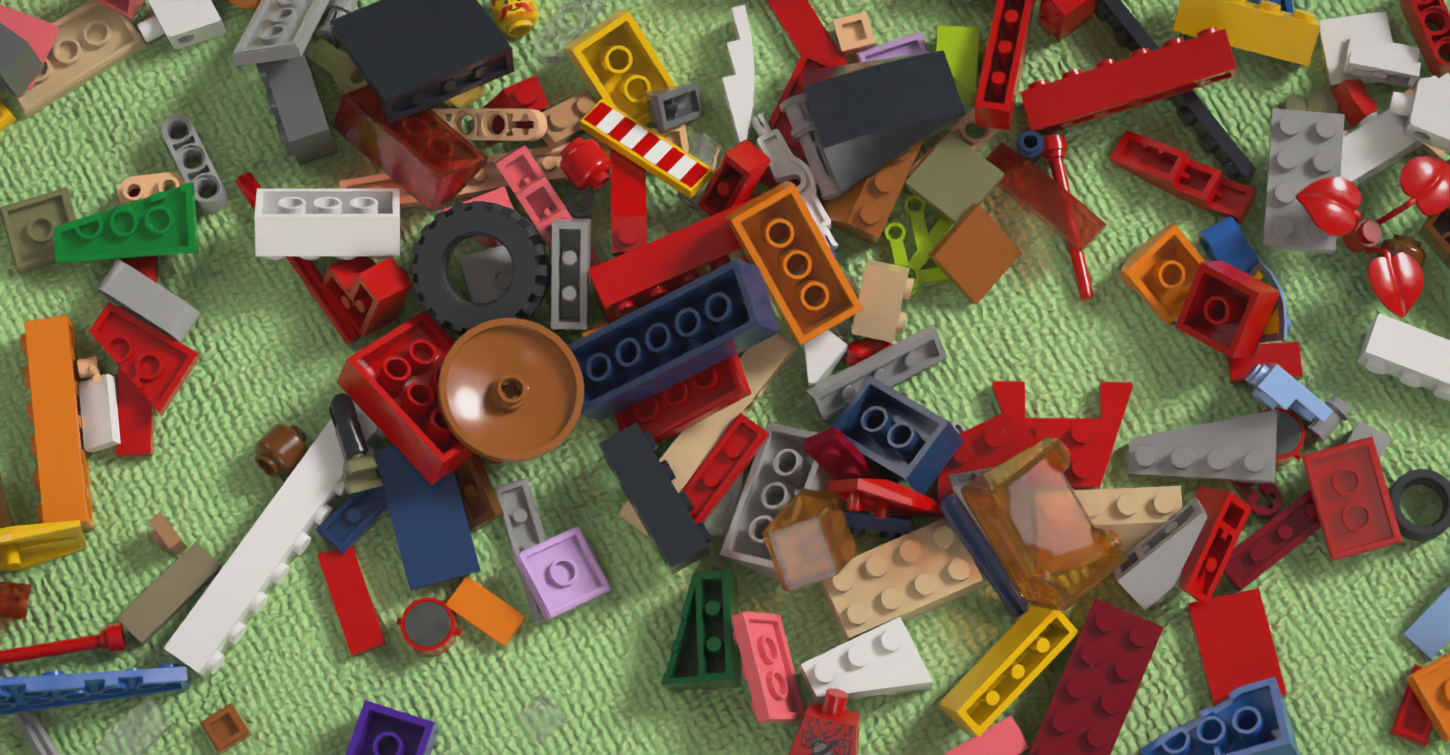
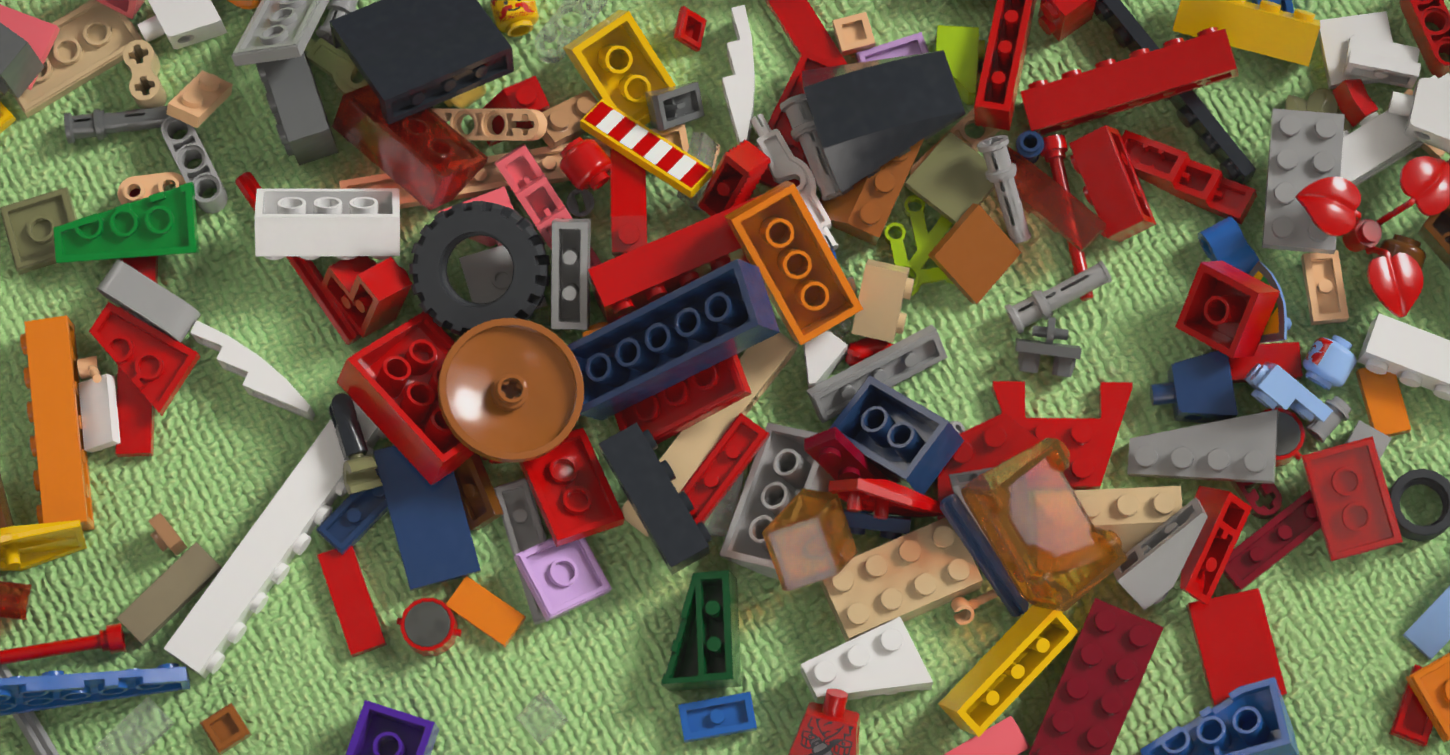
(101, 124): none -> dark grey pin
(144, 74): none -> tan axle
(199, 99): none -> light nougat plate
(260, 378): none -> white slope
(280, 449): reddish brown head -> none
(572, 490): none -> red plate
(689, 28): none -> red slope
(717, 717): none -> blue plate
(768, 667): coral plate -> none
(967, 614): none -> light nougat hand
(1002, 173): none -> light grey pin
(1042, 304): none -> light grey pin
(1064, 354): none -> dark grey hips
(1111, 183): none -> red brick
(1163, 271): orange slope -> none
(1198, 389): none -> dark blue torso
(1324, 288): none -> light nougat plate
(1329, 362): none -> light blue head
(1383, 402): none -> orange tile

